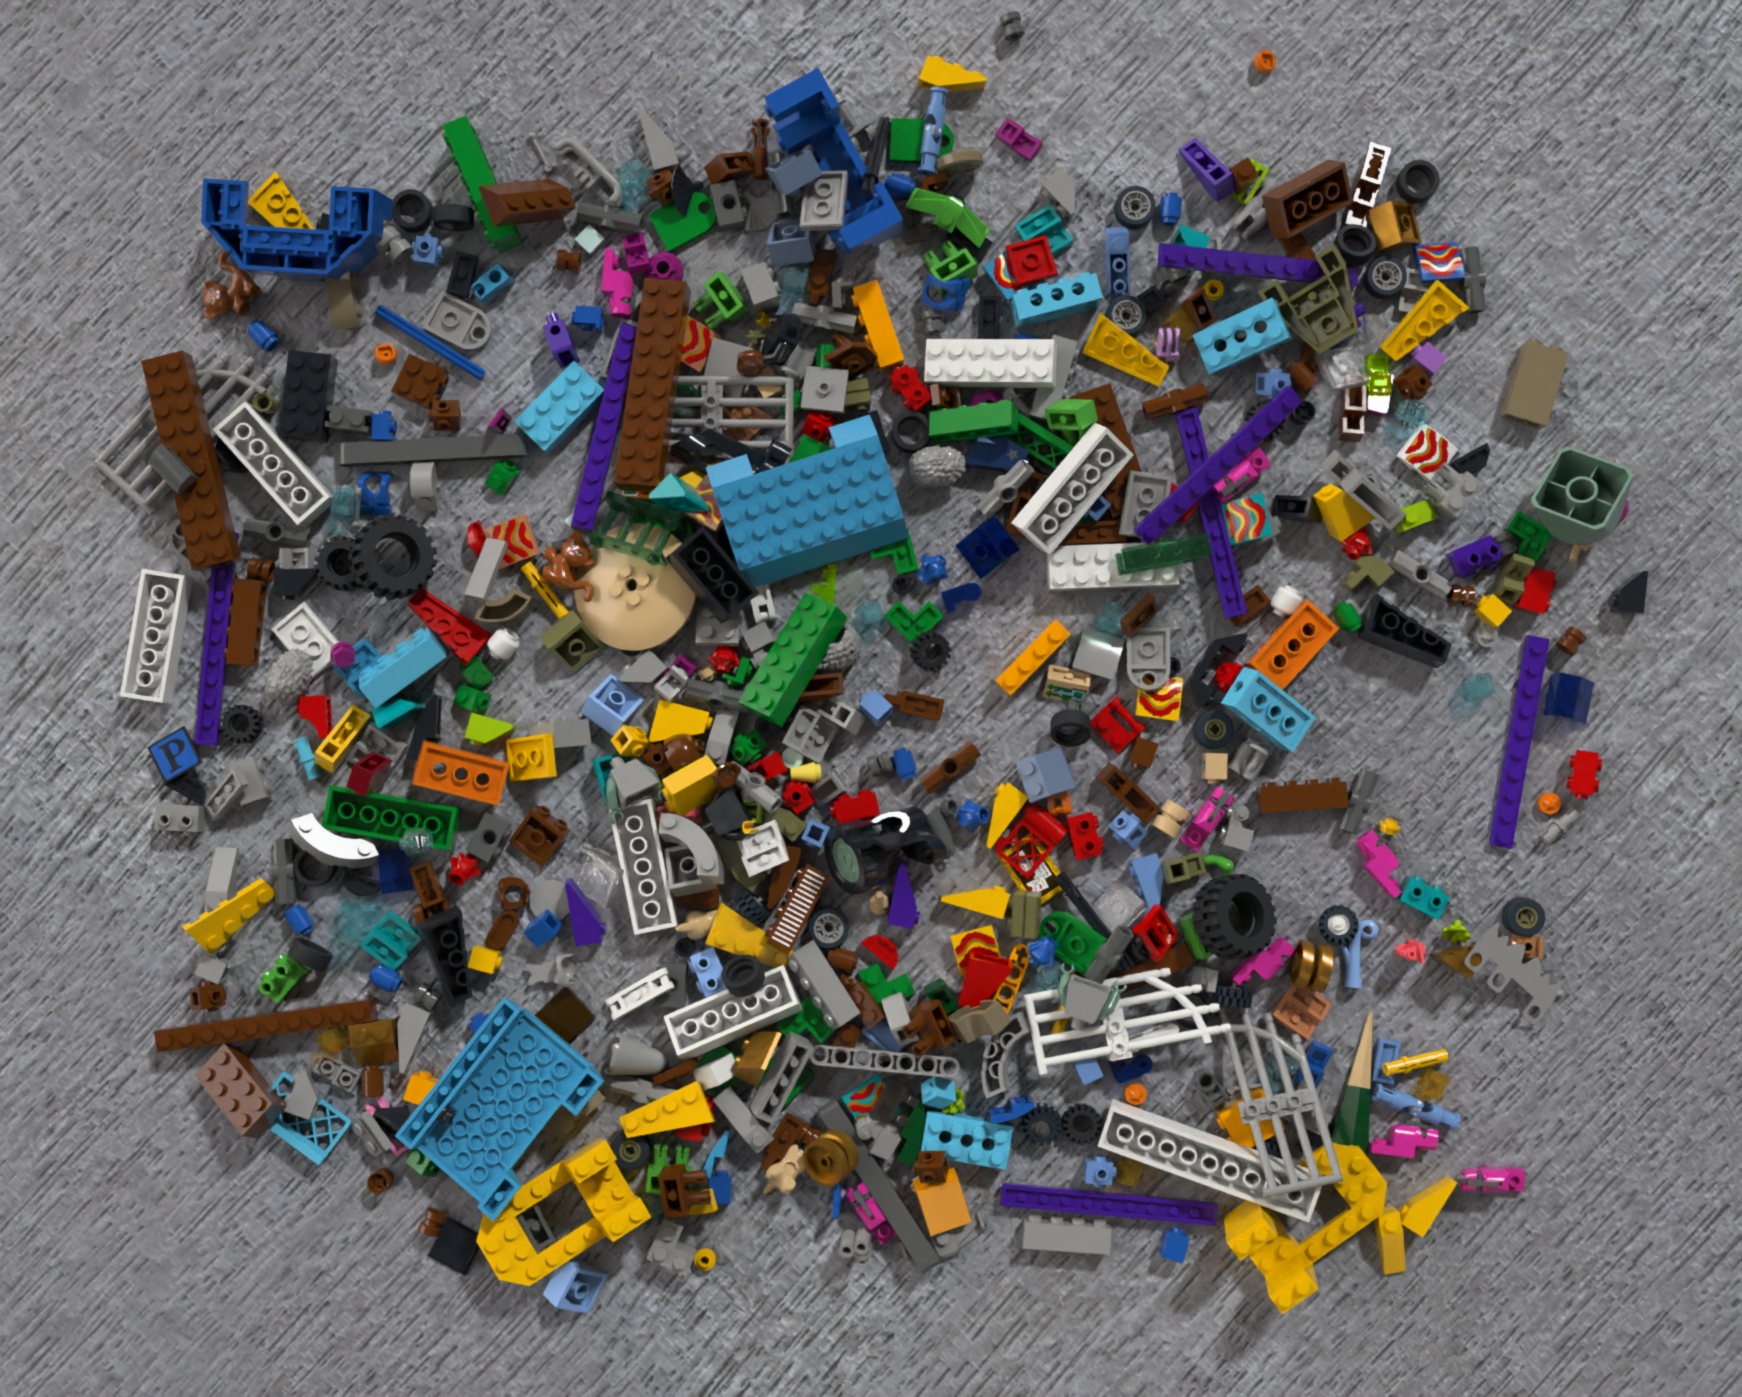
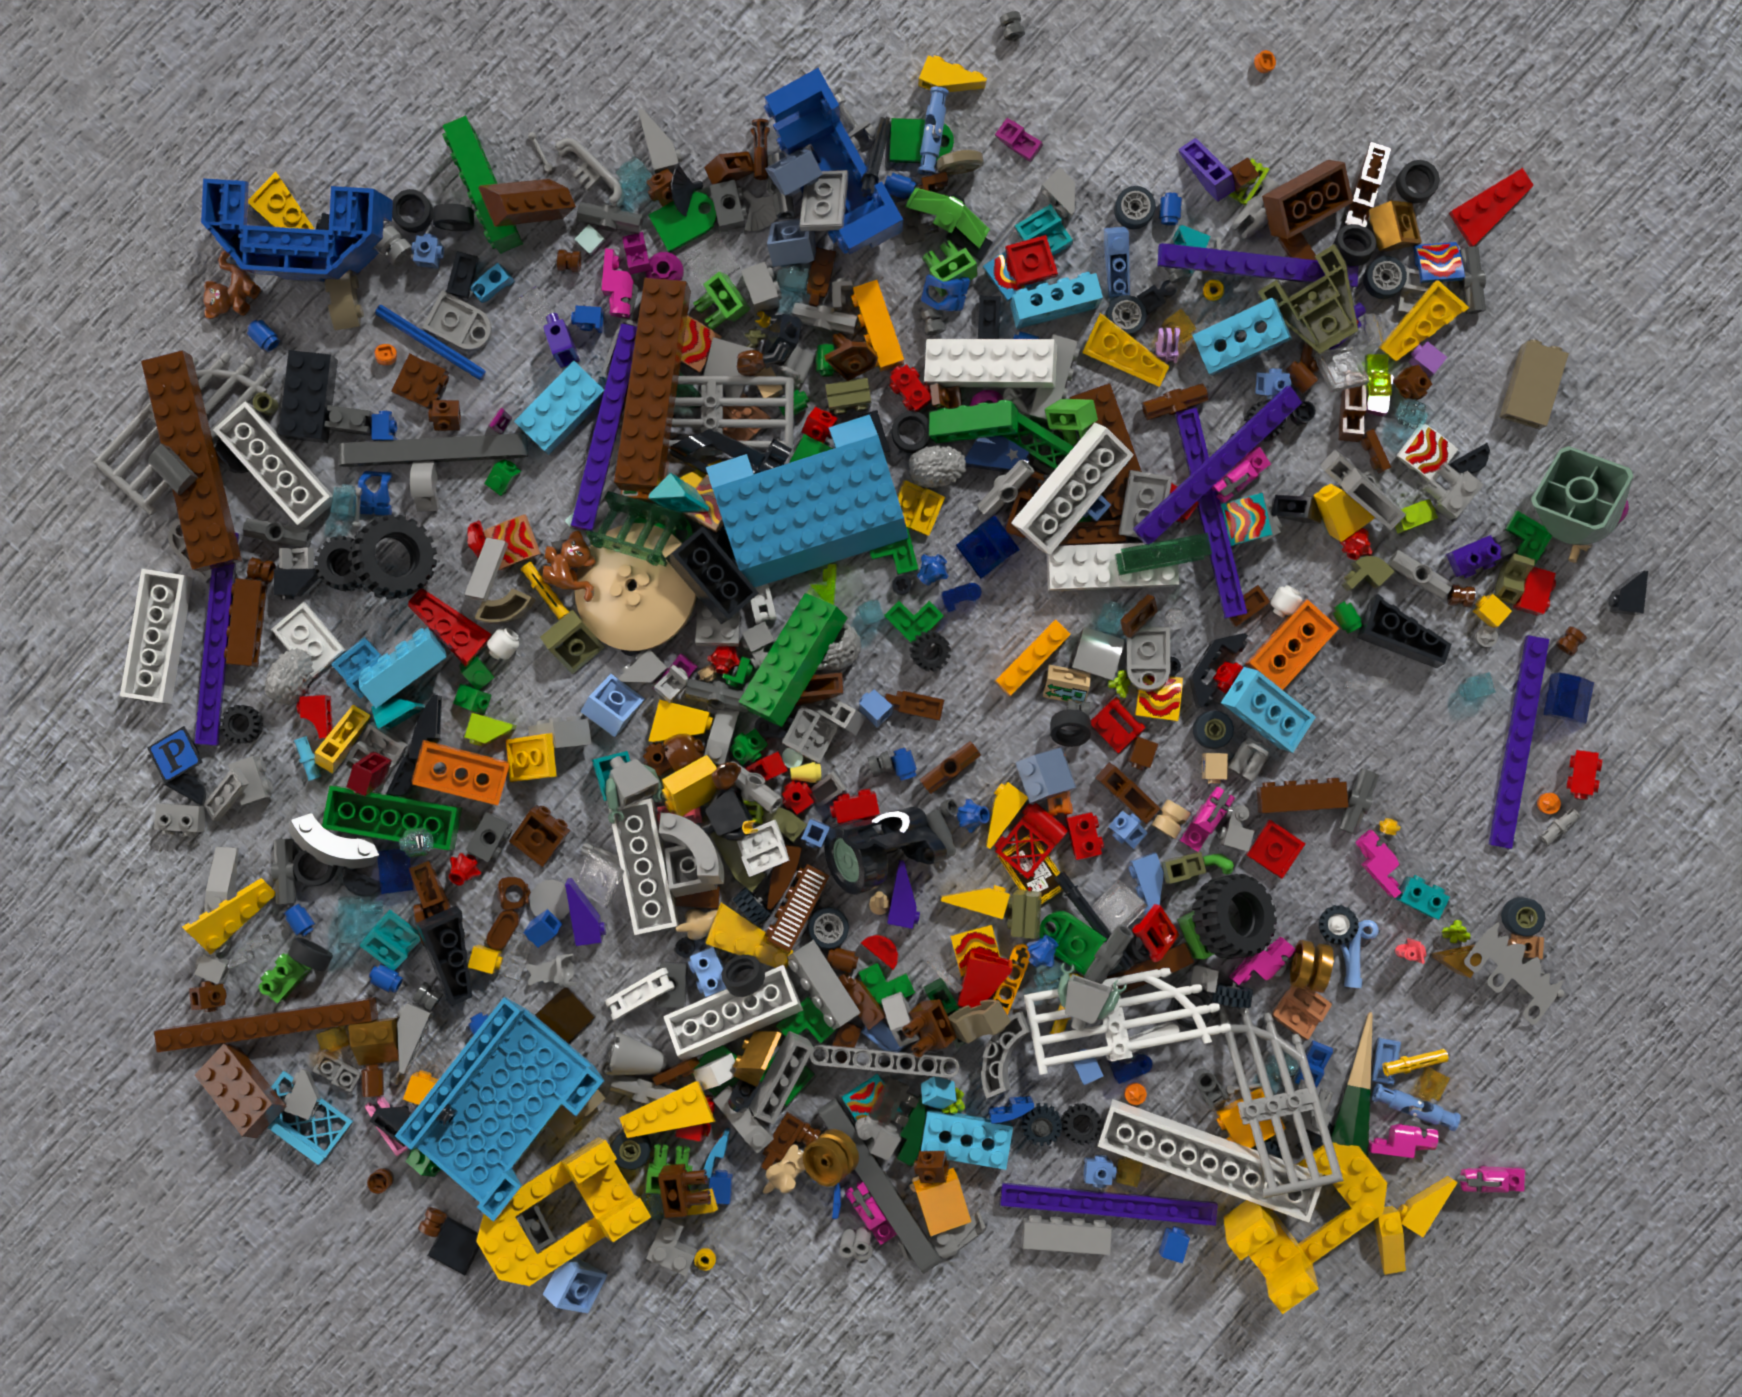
(342, 654): magenta piece -> none
(371, 1133): light grey plate -> none
(402, 779): none -> black plate
(630, 741): yellow brick -> none
(743, 1095): none -> black plate
(824, 389): light grey plate -> none
(919, 507): none -> yellow slope
(1120, 684): none -> lime plant
(1199, 309): reddish brown slope -> none
(1275, 849): none -> red plate
(1378, 457): none -> reddish brown plate
(1487, 208): none -> red wing

